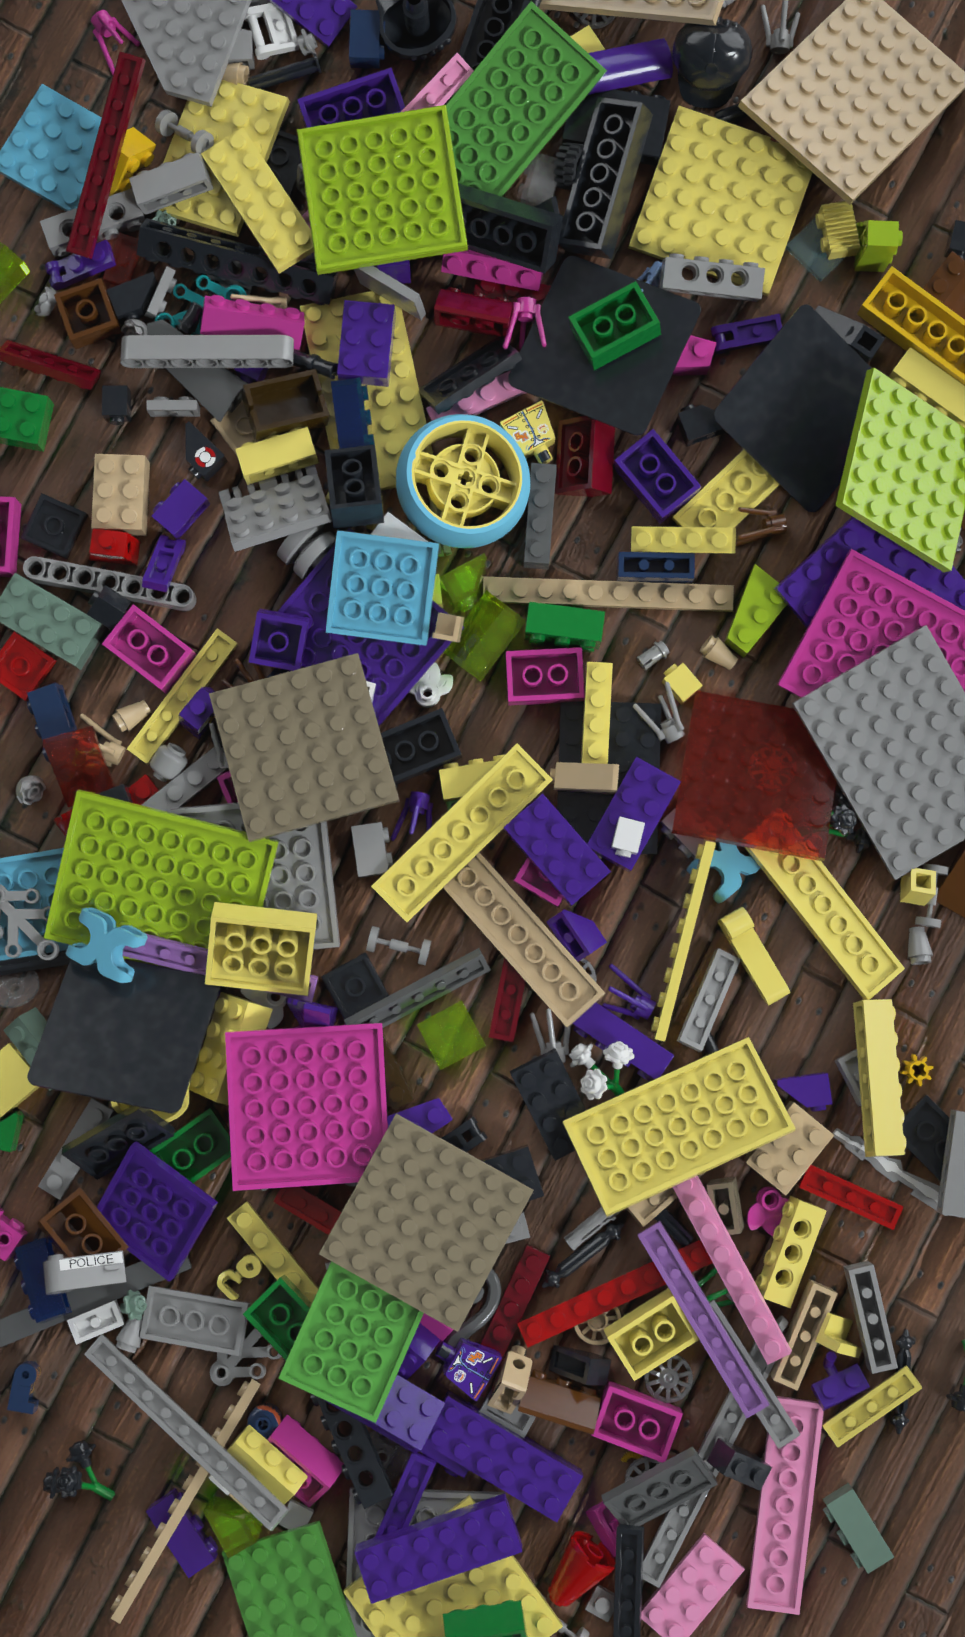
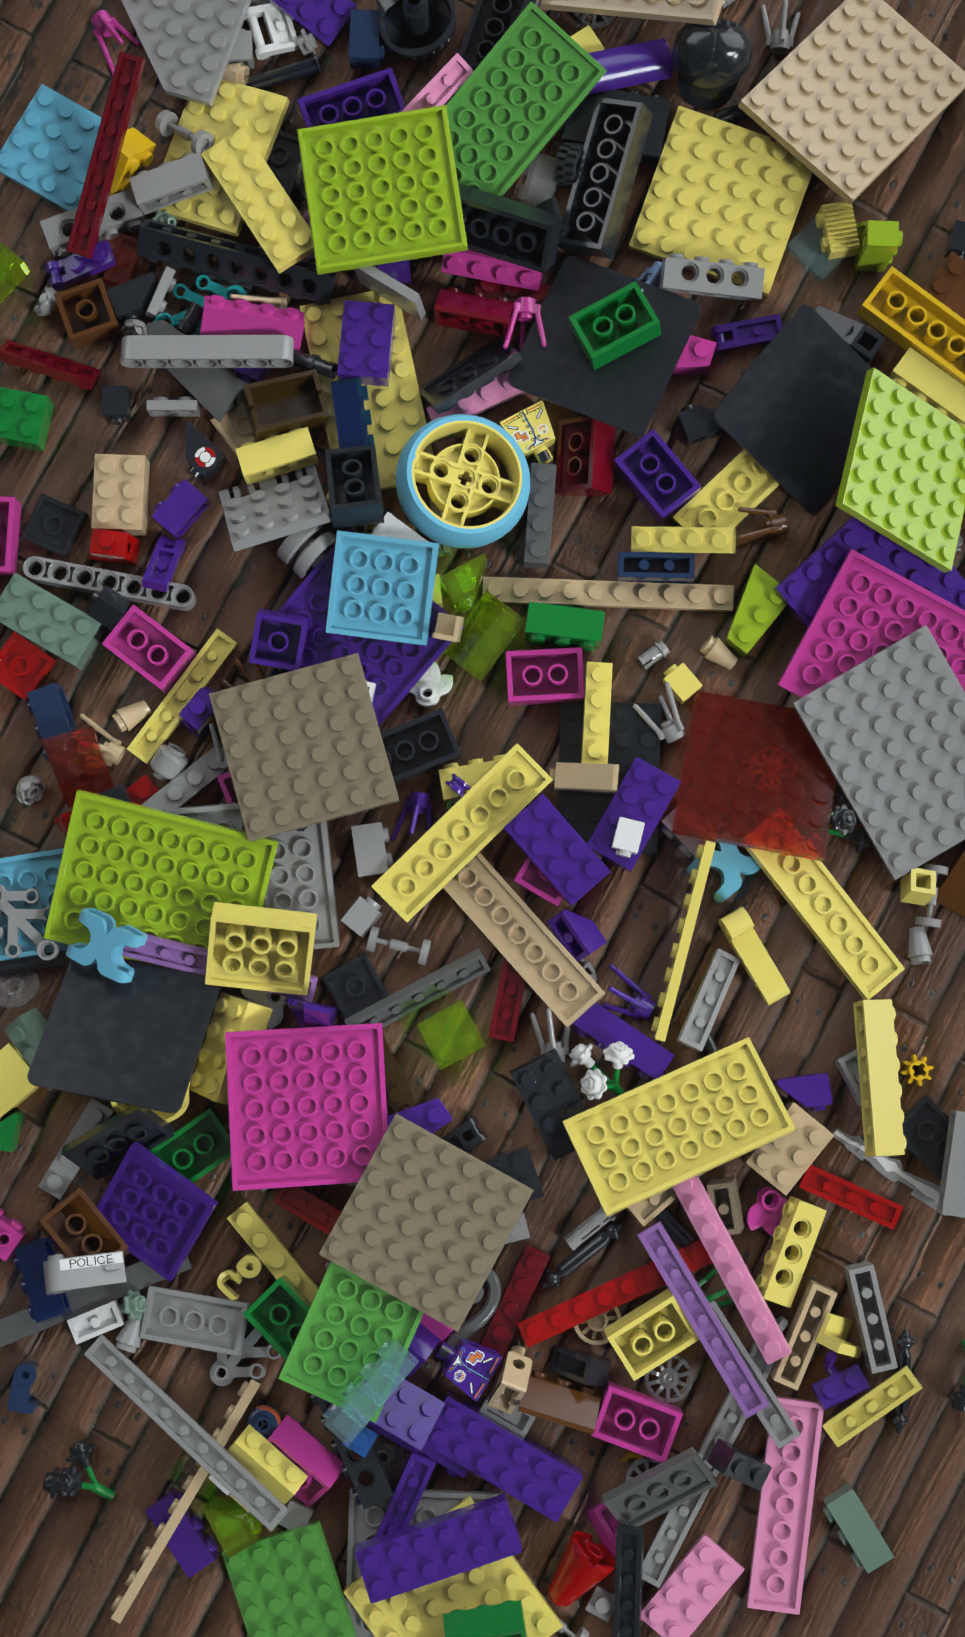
(362, 915): none -> light grey brick
(363, 1441): none -> blue plate
(370, 1392): none -> clear light blue brick
(457, 785): none -> dark purple bush

